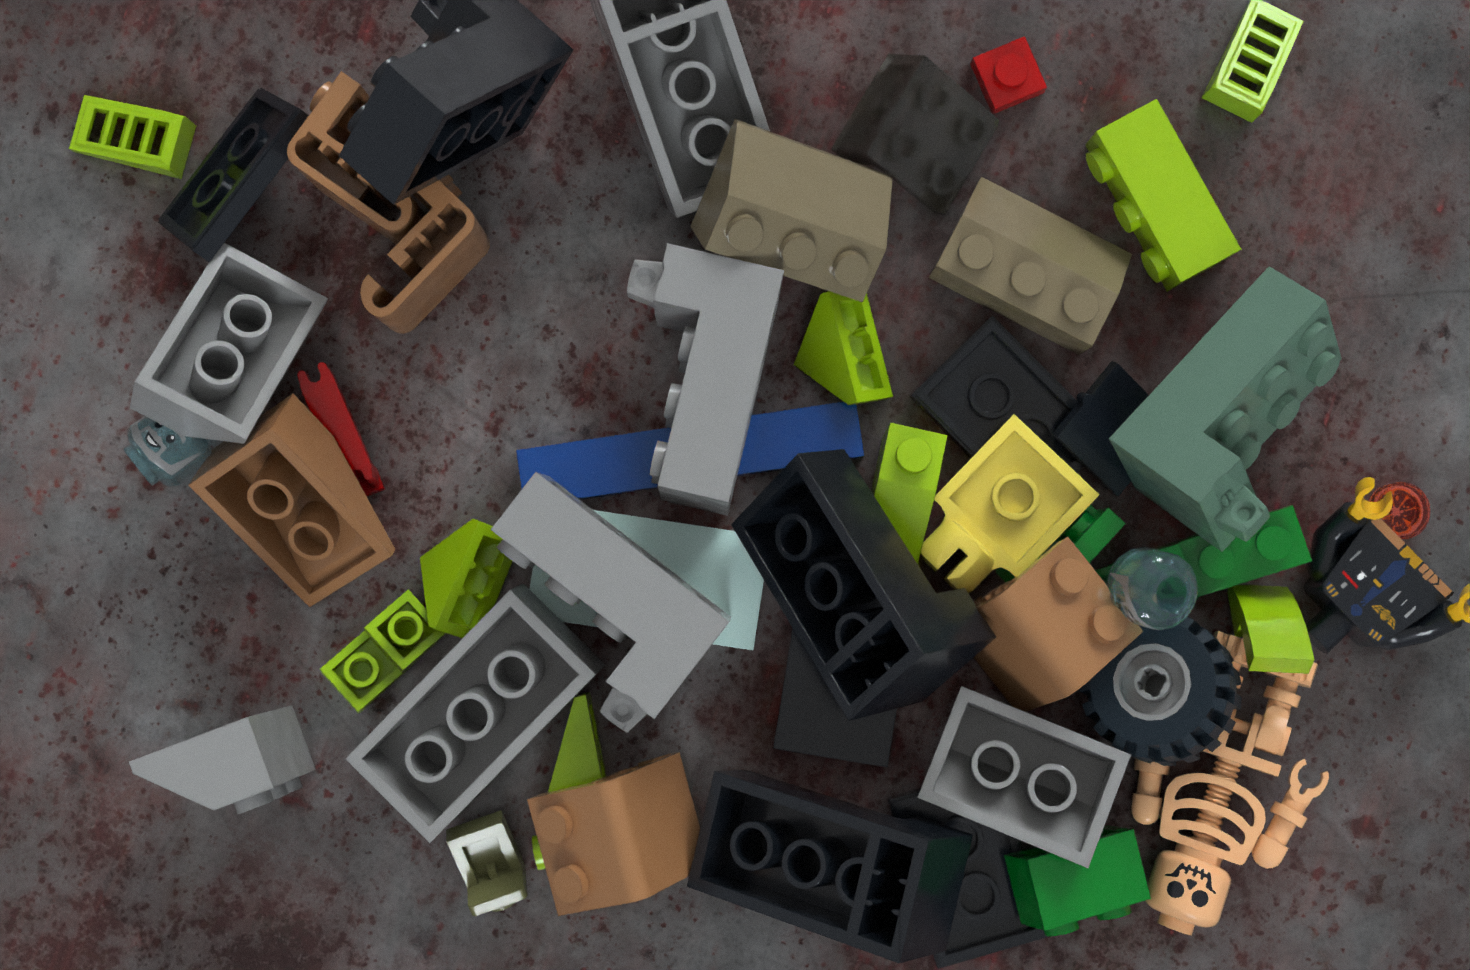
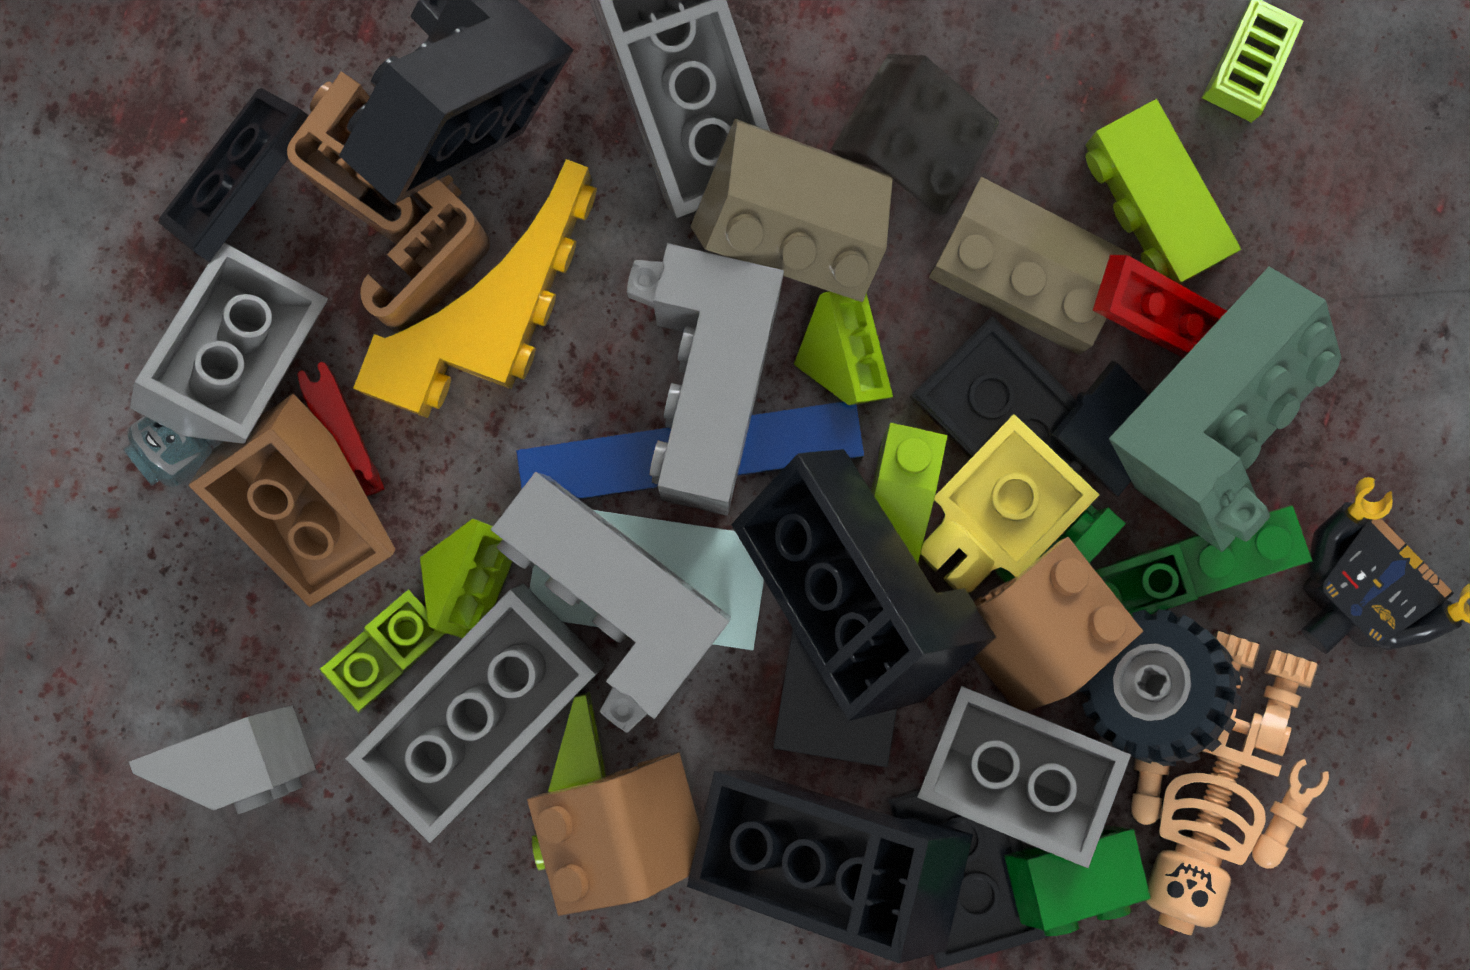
(174, 144): lime slope -> none
(488, 863): olive bracket -> none
(492, 322): none -> yellow arch
(1008, 75): red plate -> none
(1153, 587): clear light blue head -> none
(1154, 305): none -> red plate
(1270, 629): lime slope -> none
(1409, 508): clear red tile -> none

